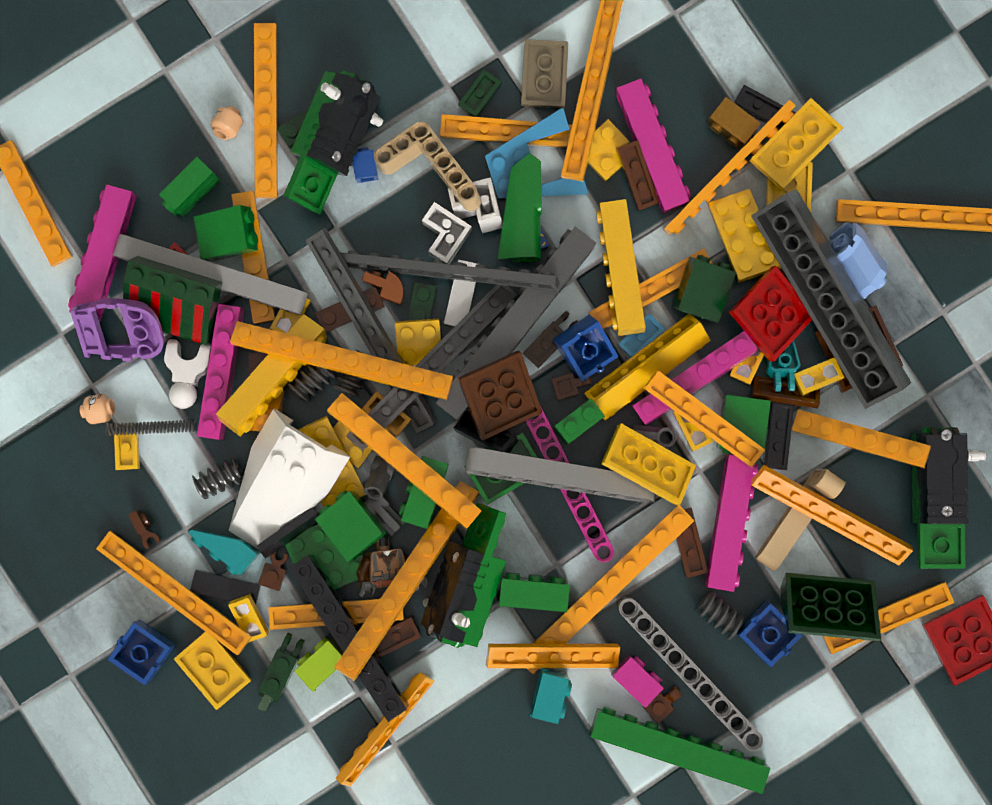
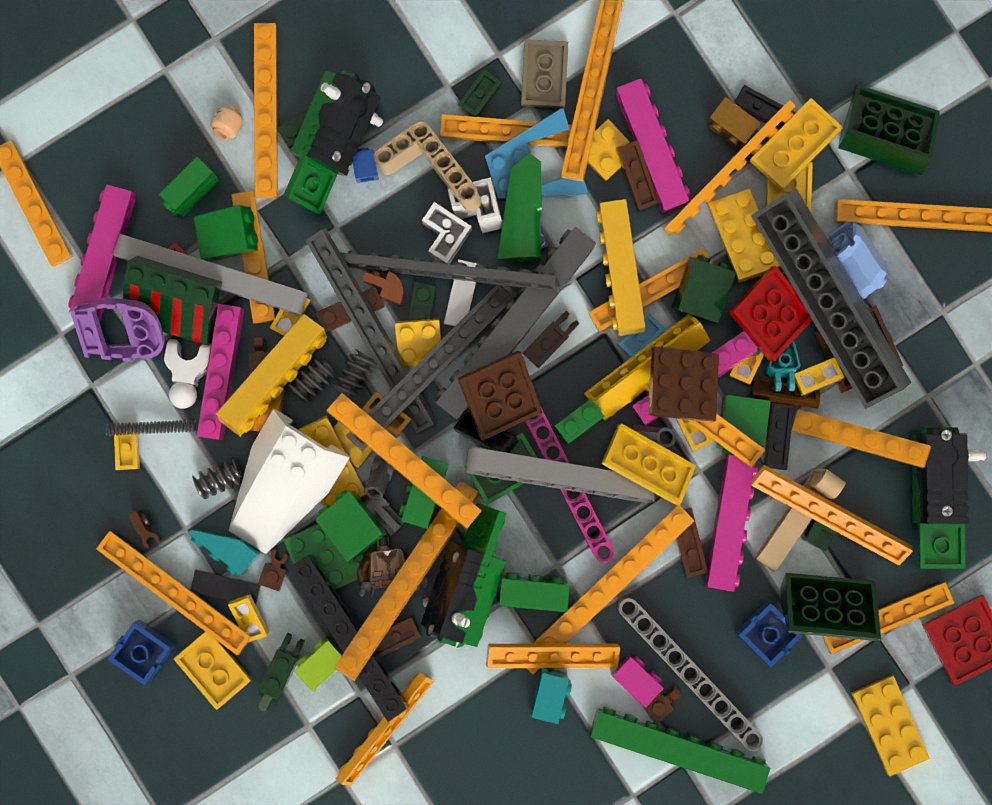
(97, 408): light nougat head -> none
(288, 533): black tile -> none
(306, 616): light orange plate -> none
(342, 360): light orange plate -> none
(566, 385): reddish brown plate -> none
(585, 348): blue brick -> none
(683, 384): none -> reddish brown plate
(720, 613): dark grey piece -> none
(819, 535): none -> dark green panel
(890, 130): none -> dark green slope
(890, 725): none -> yellow plate

